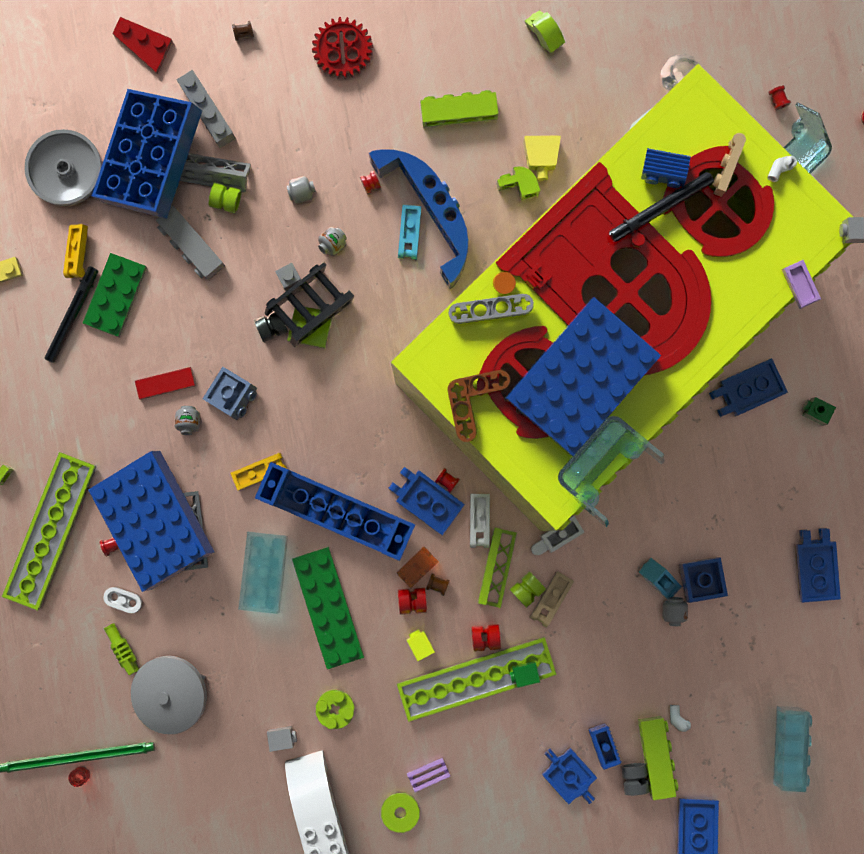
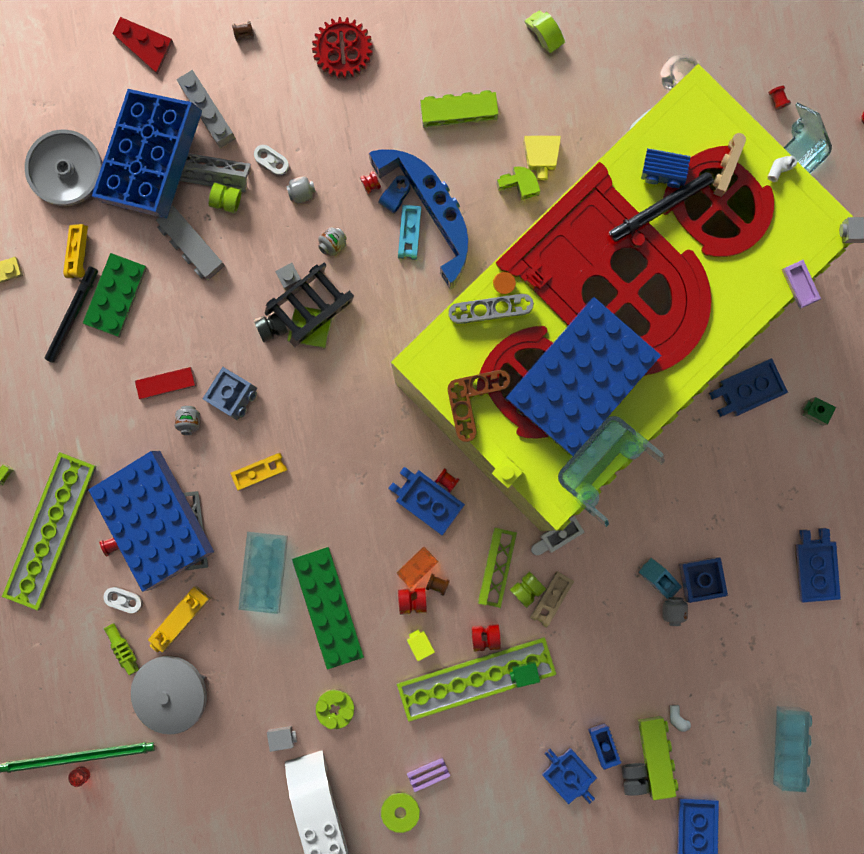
(178, 619): none -> yellow brick
(272, 160): none -> white plate
(335, 511): blue slope -> none
(393, 196): none -> blue piece
(479, 519): white plate -> none
(507, 472): none -> neon yellow brick

